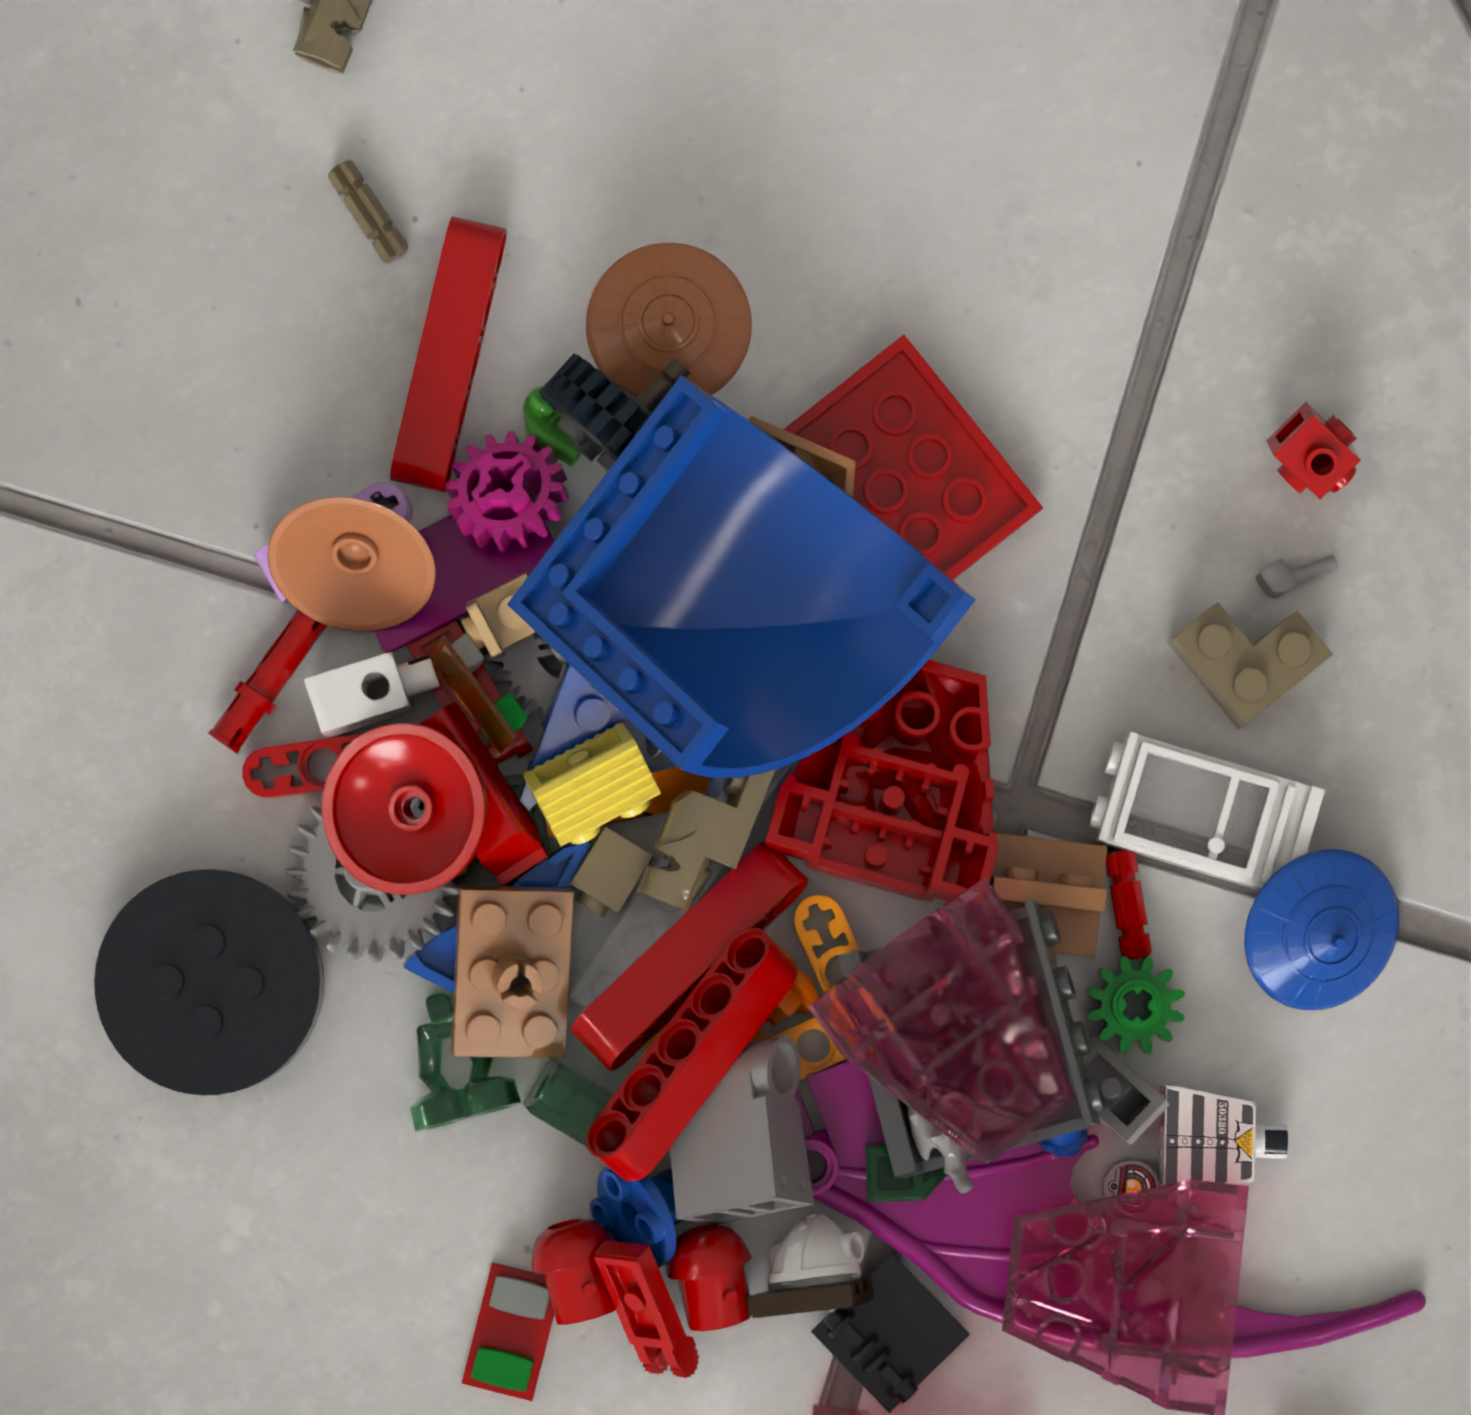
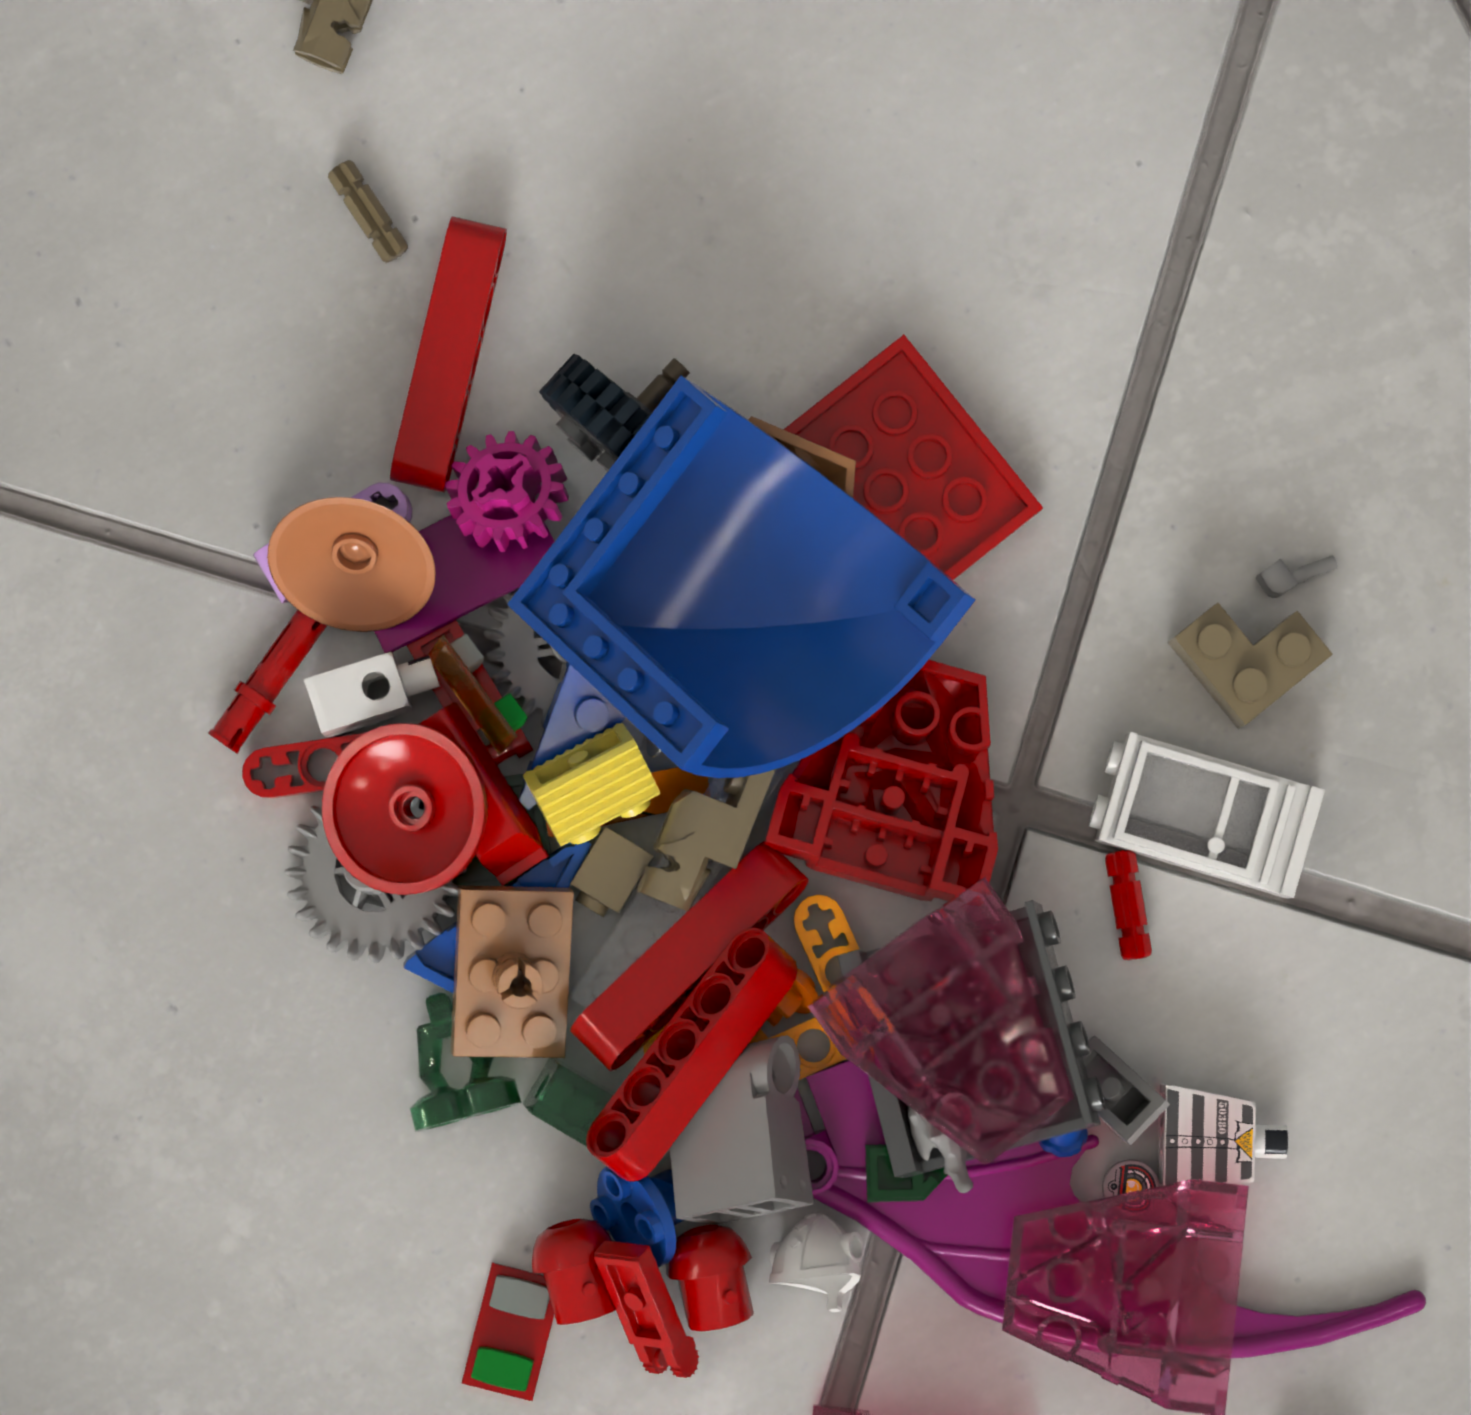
(208, 982): black brick -> none
(493, 621): tan bracket -> none
(541, 422): bright green arm -> none
(664, 307): nougat hat -> none
(810, 1298): dark brown tile -> none
(894, 1337): black hinge -> none
(1060, 878): medium nougat bracket -> none
(1157, 1004): green gear -> none
(1314, 452): red brick -> none
(1321, 929): blue hat -> none

